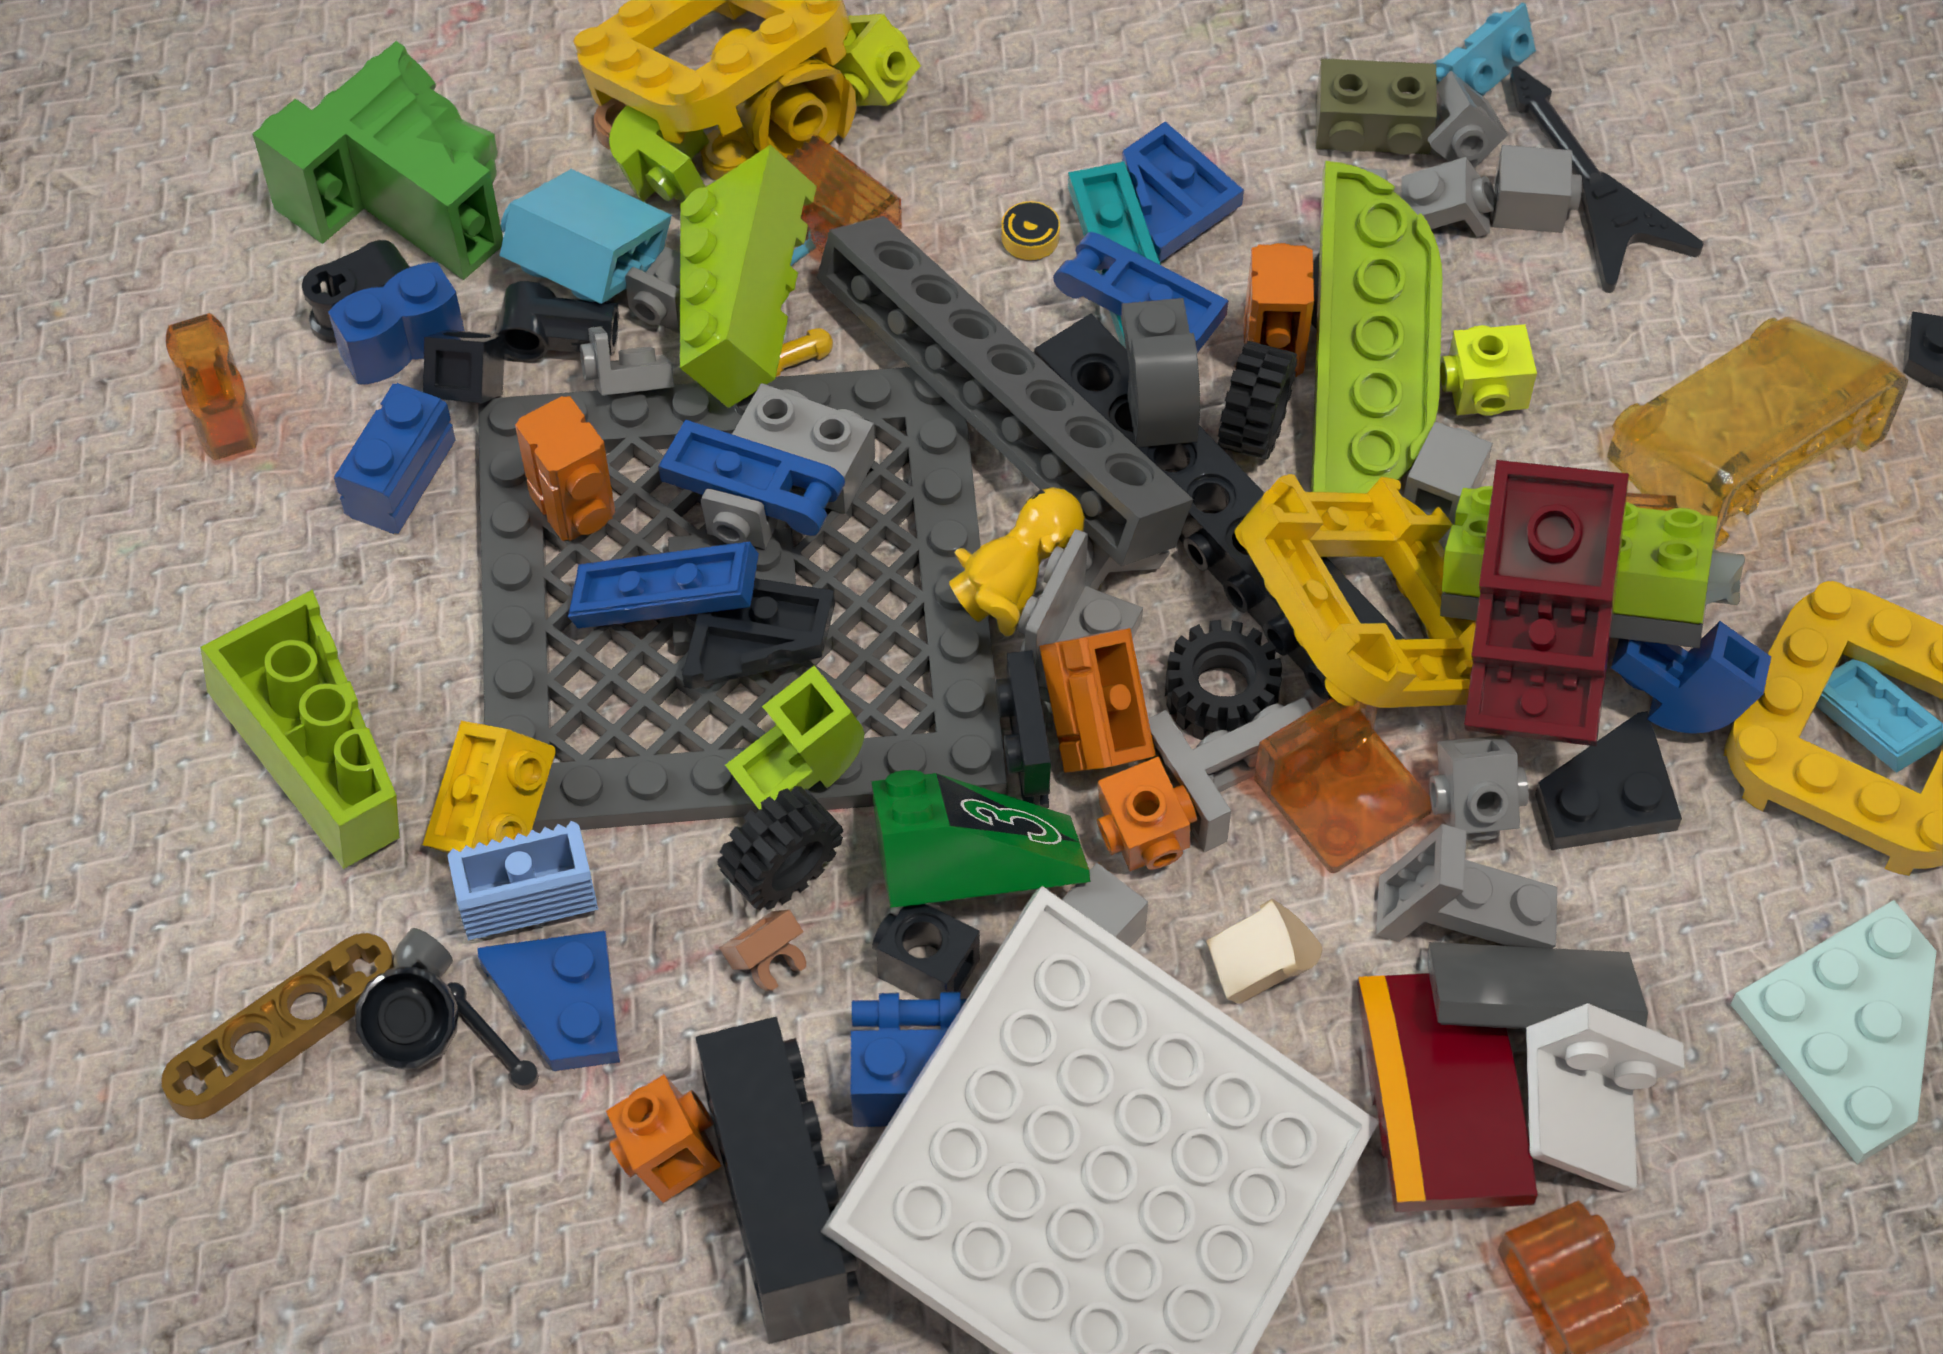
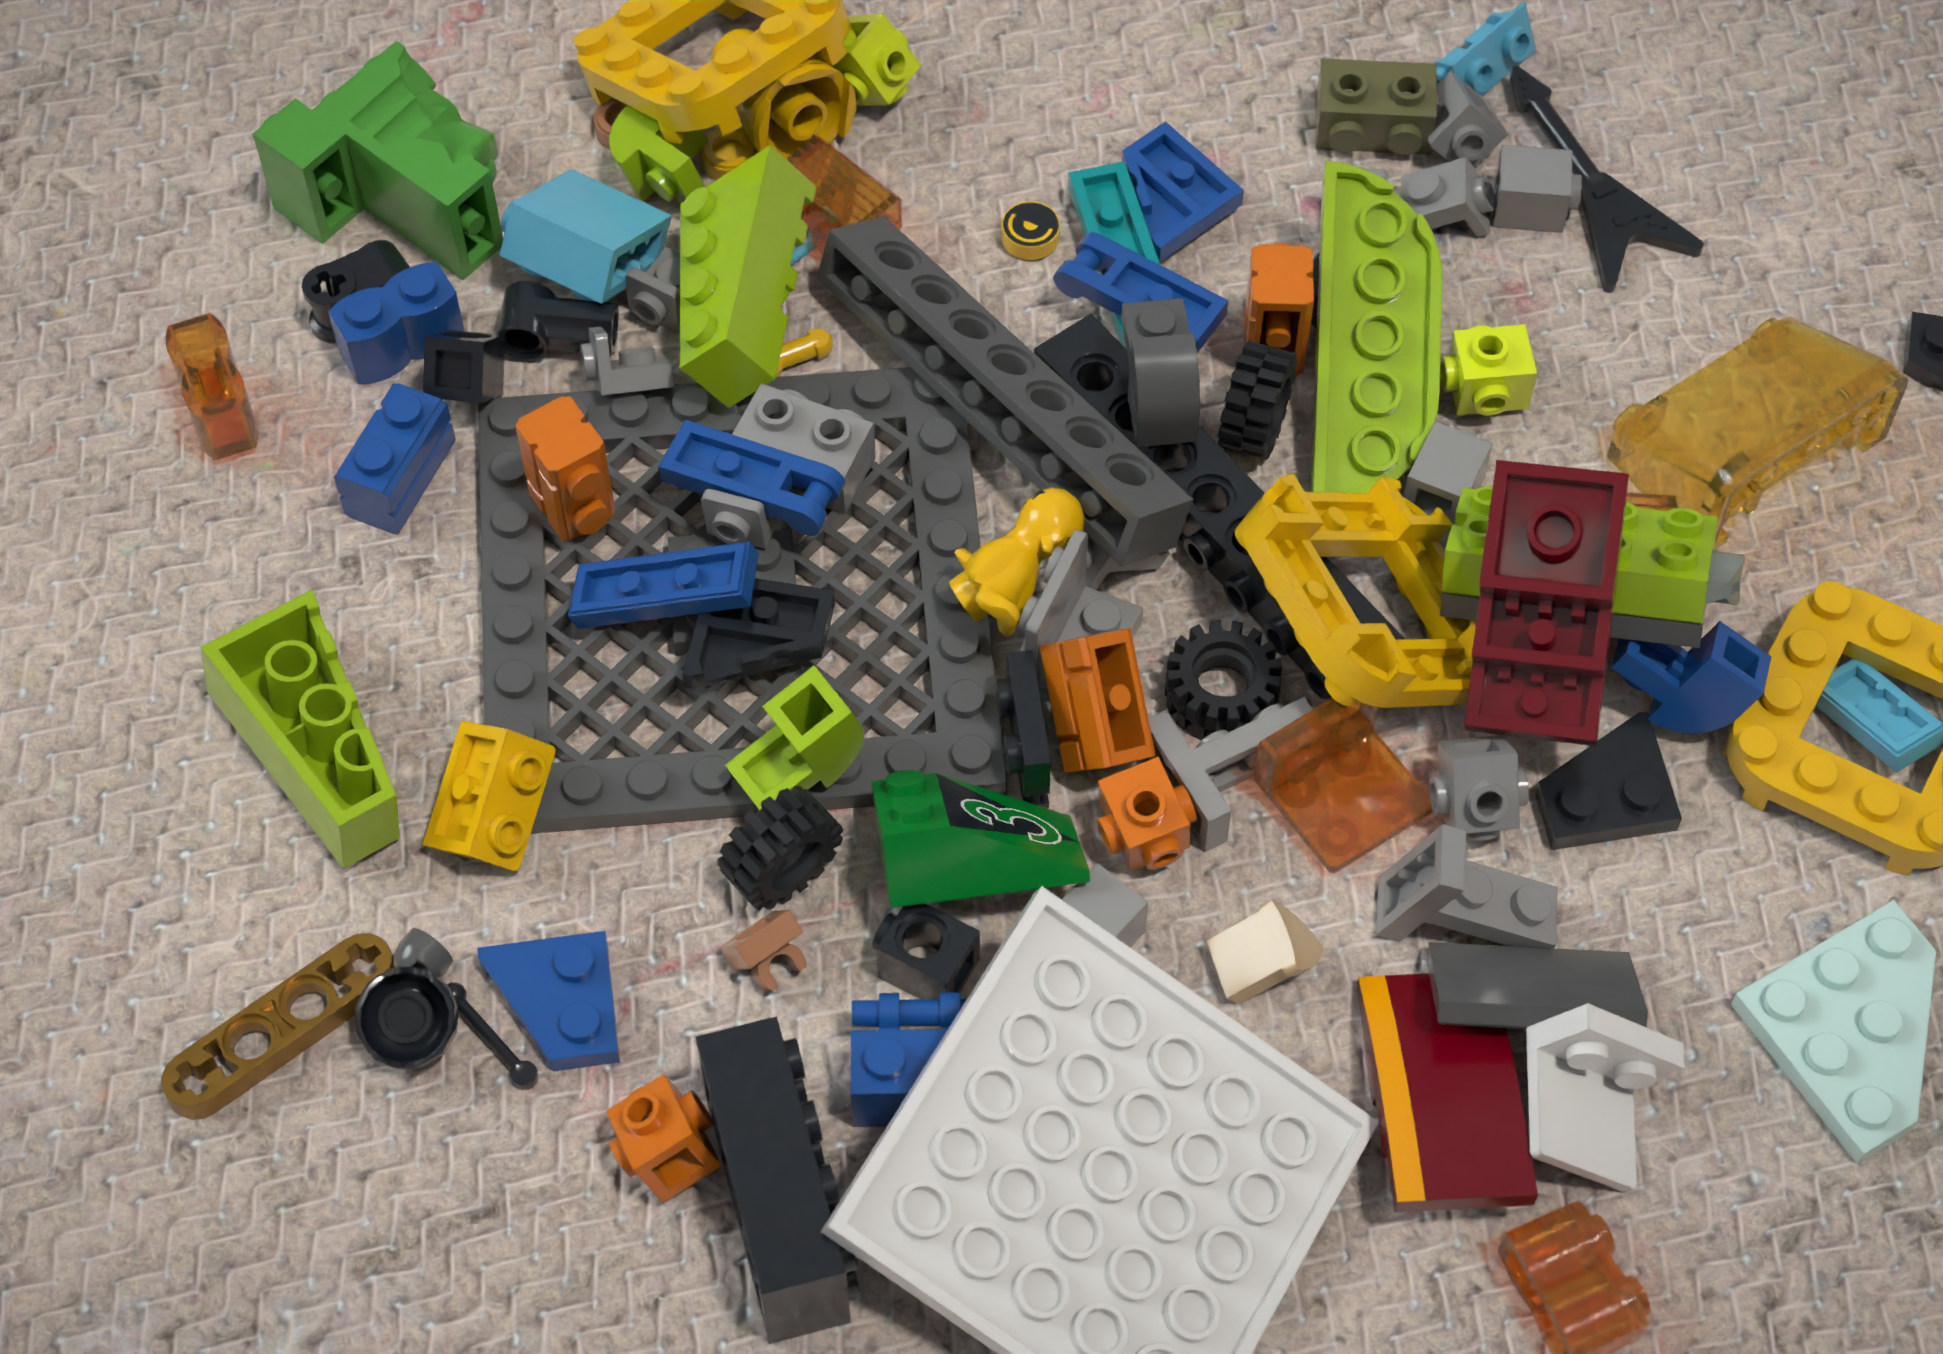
(522, 881): light blue brick -> none

